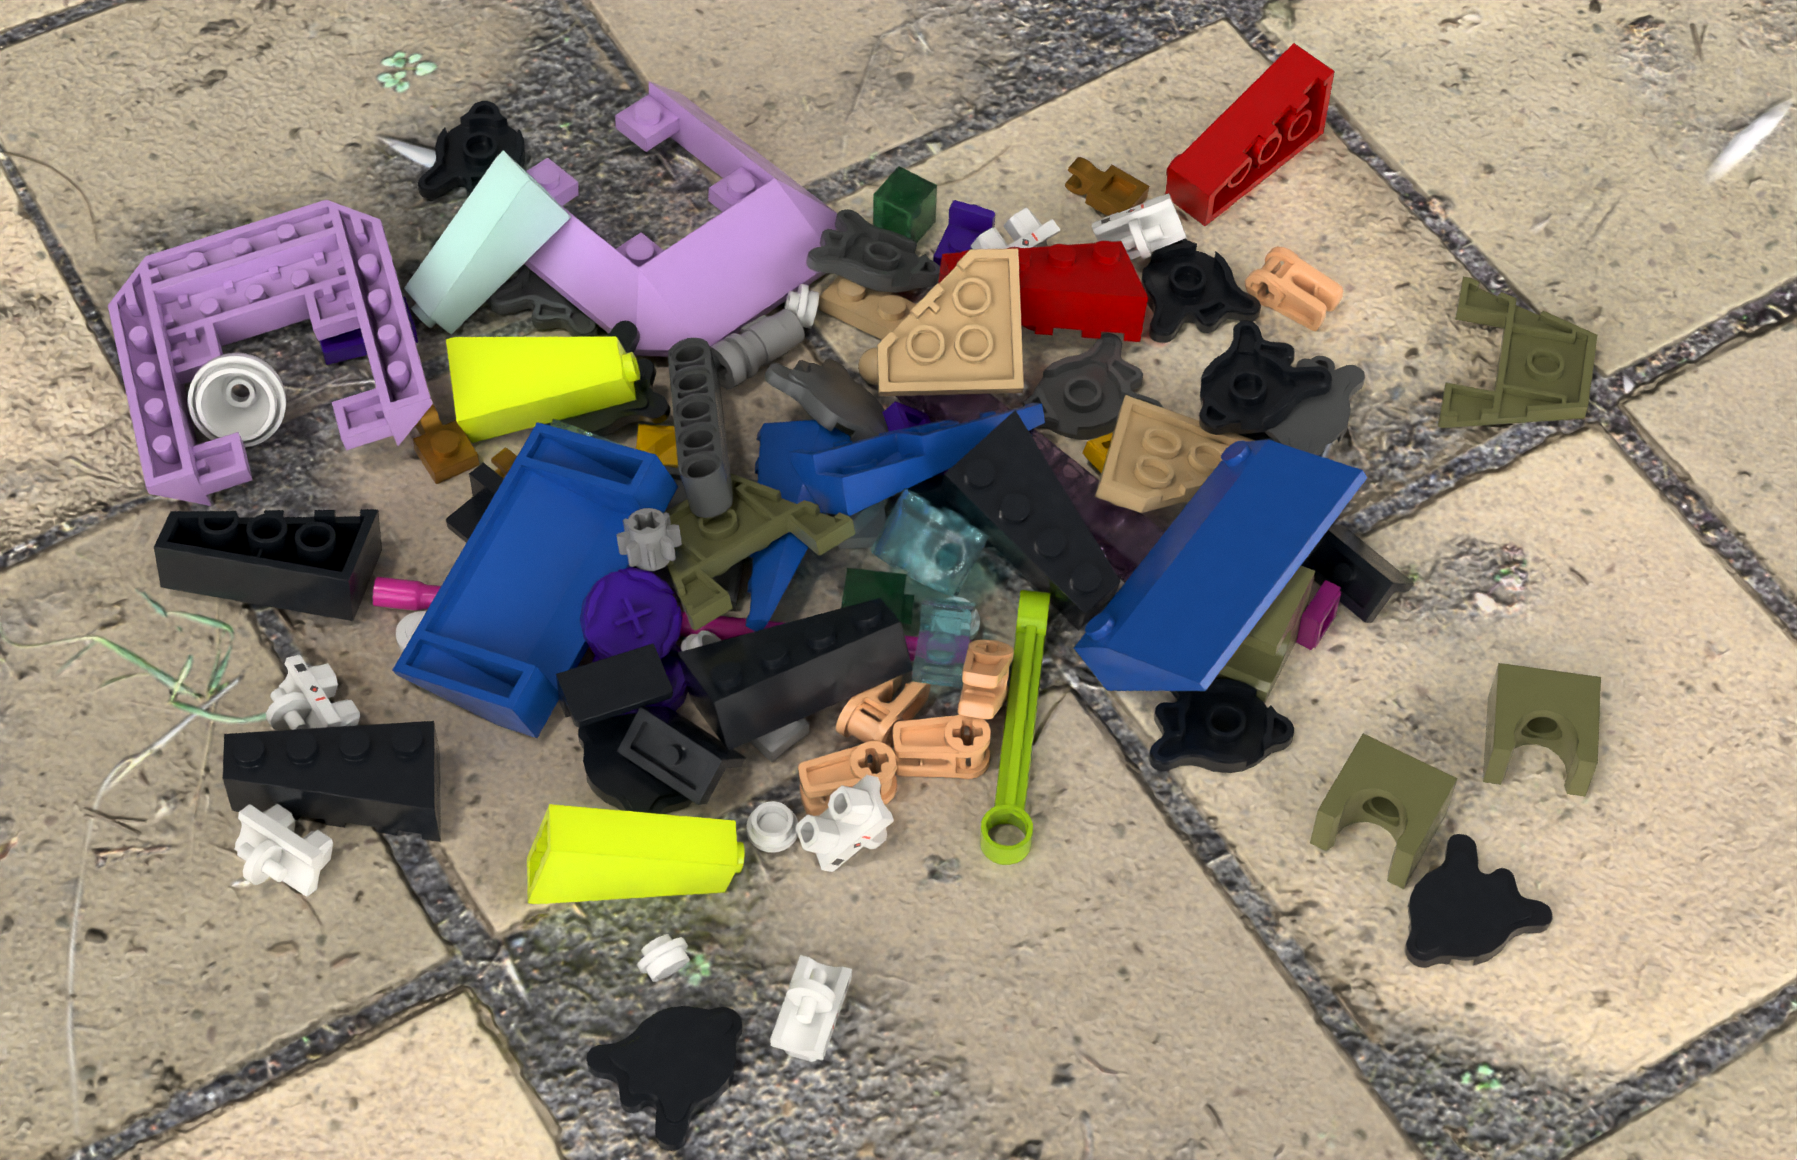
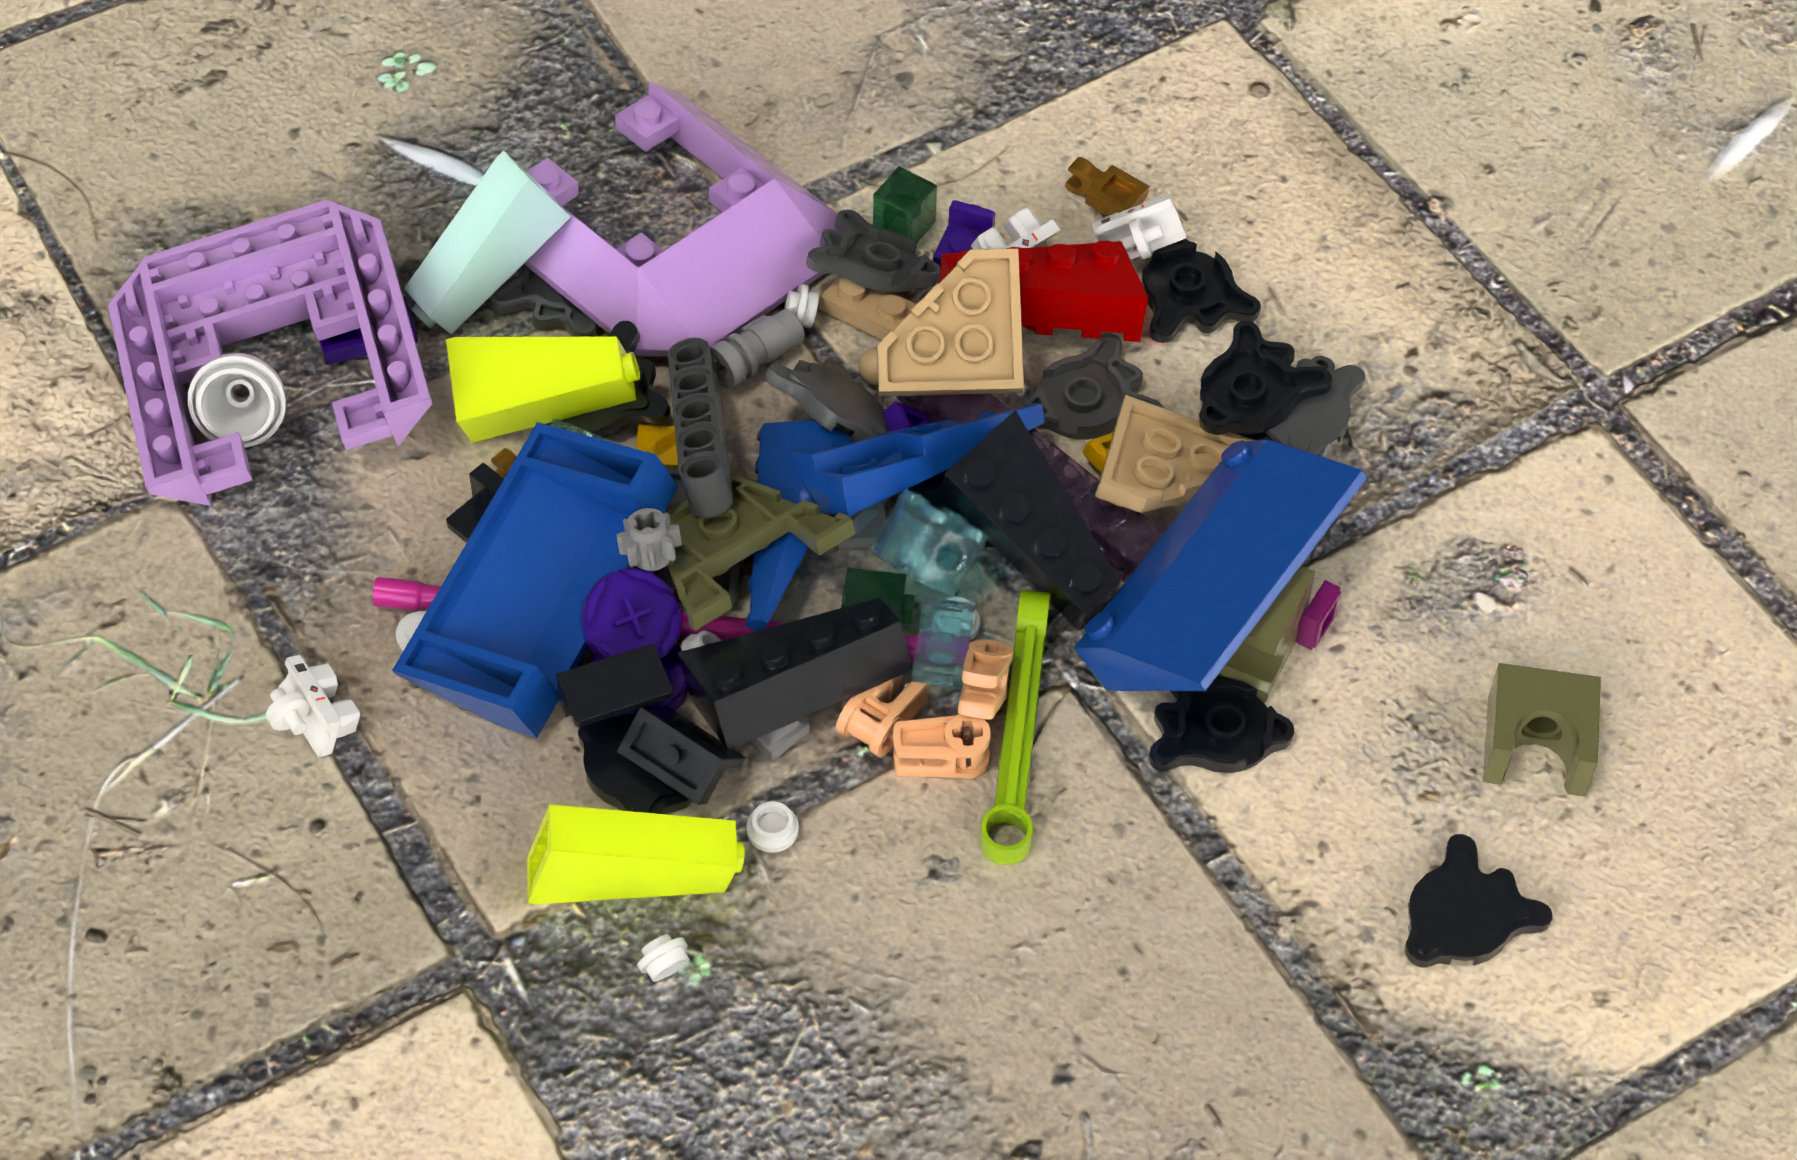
(272, 559): black wedge -> none
(276, 852): white hips -> none
(341, 775): black wedge -> none
(443, 448): pearl gold plate -> none
(469, 151): black tile -> none
(674, 1064): black tile -> none
(810, 1009): white hips -> none
(846, 767): light nougat piece -> none
(852, 821): white hips -> none
(1253, 136): red wedge -> none
(1294, 288): light nougat piece -> none
(1362, 574): black panel -> none
(1389, 791): olive piece -> none
(1540, 369): olive wing -> none

